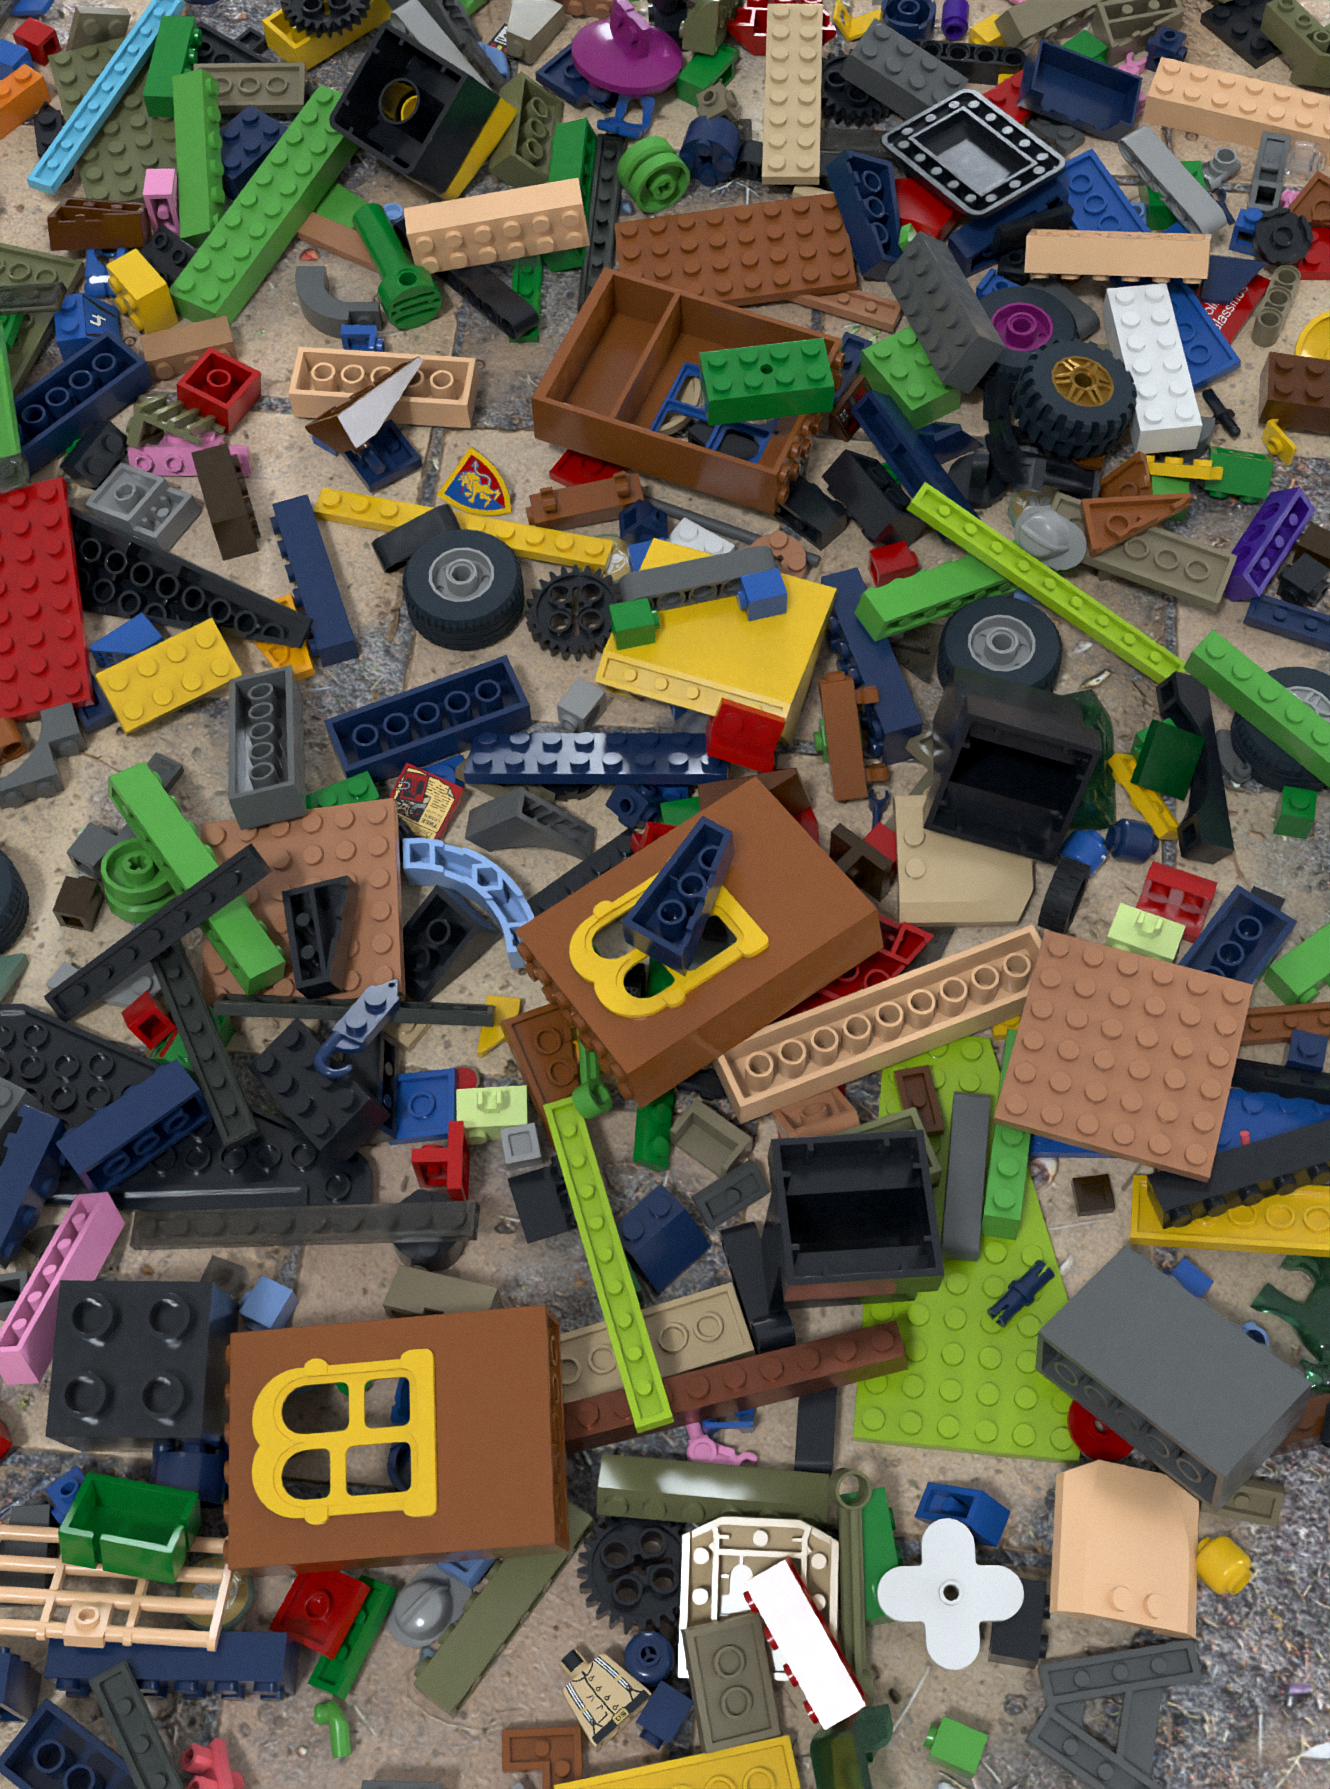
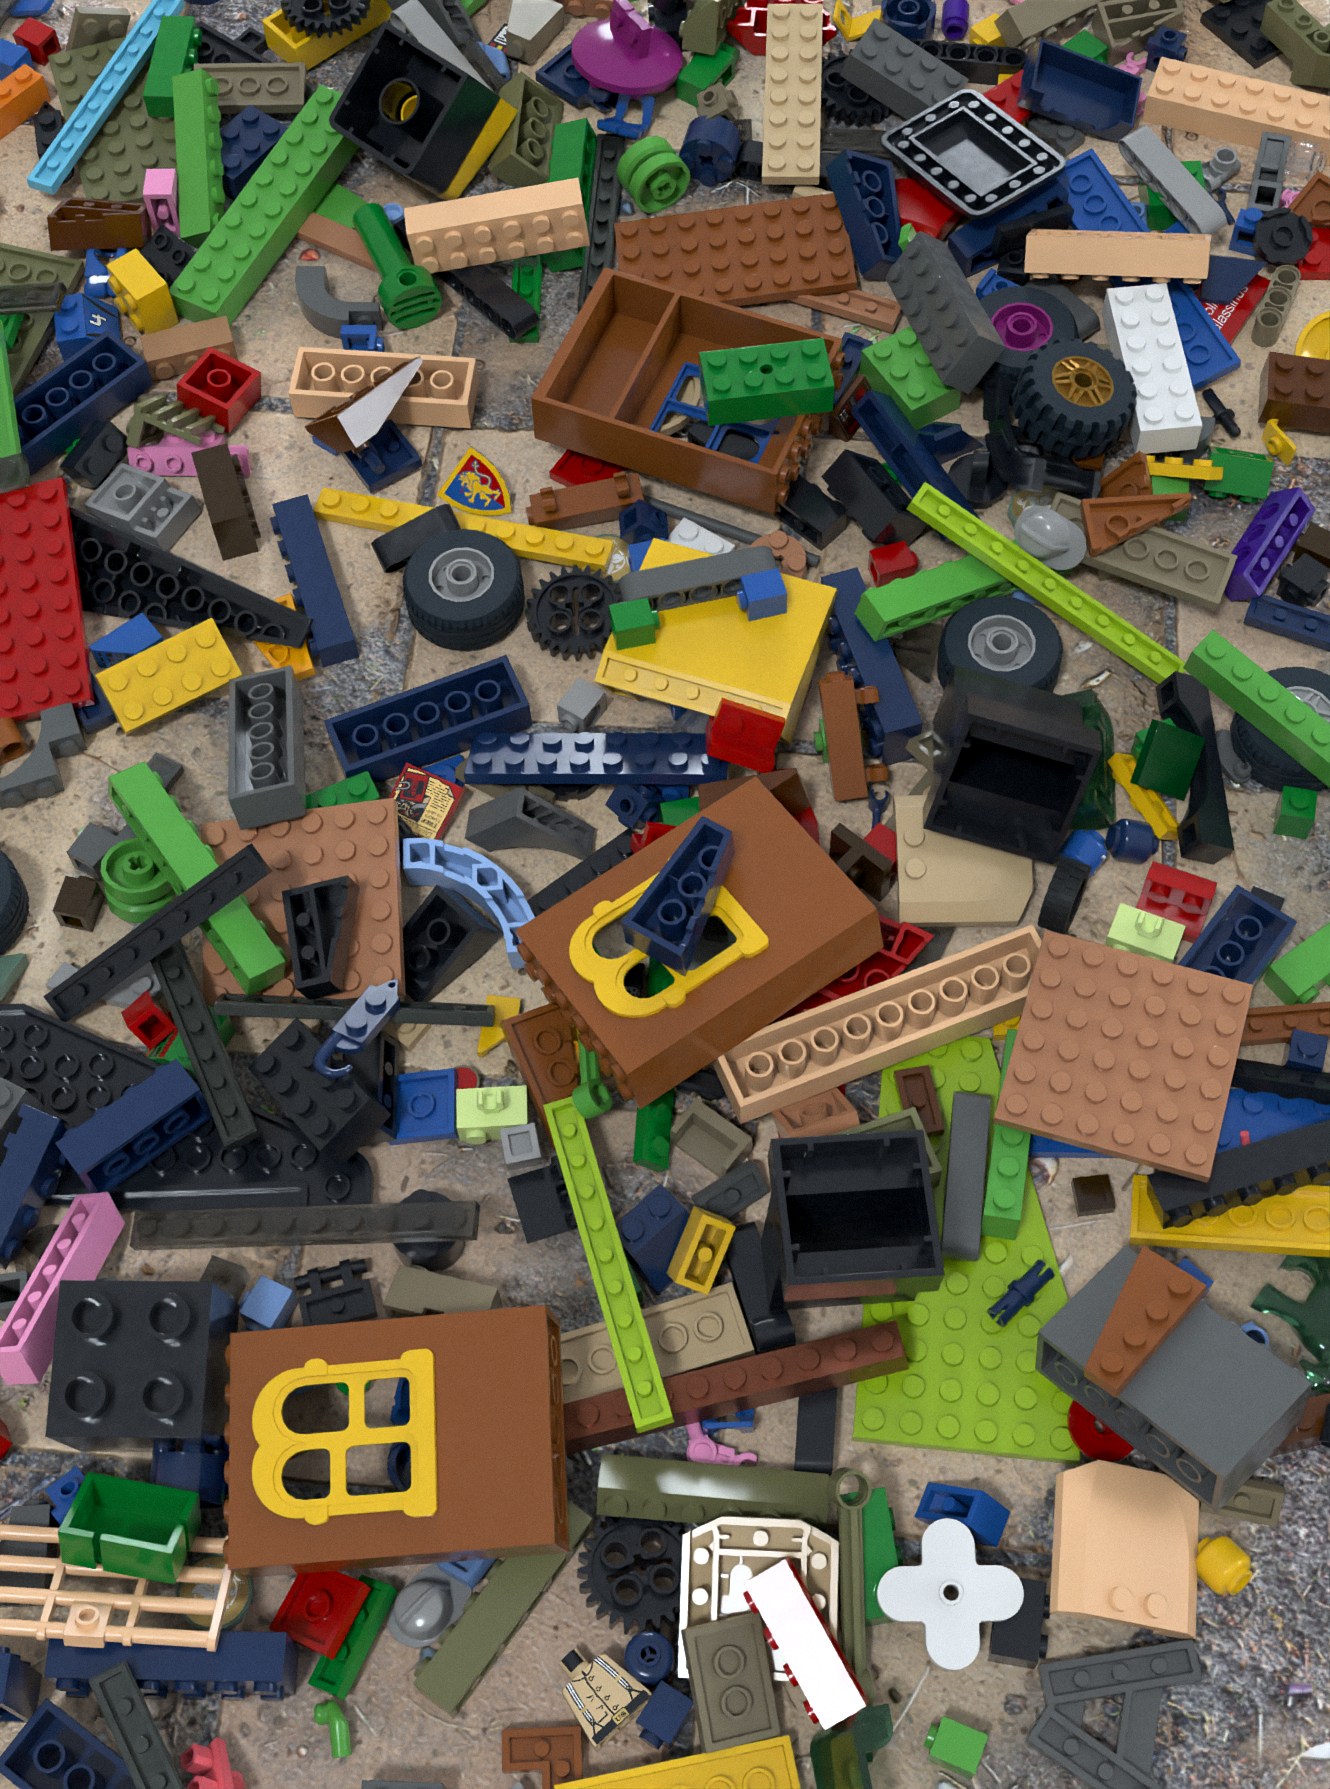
(340, 1304): none -> black plate
(445, 1166): red bracket -> none
(701, 1250): none -> yellow brick
(1143, 1317): none -> dark orange wing

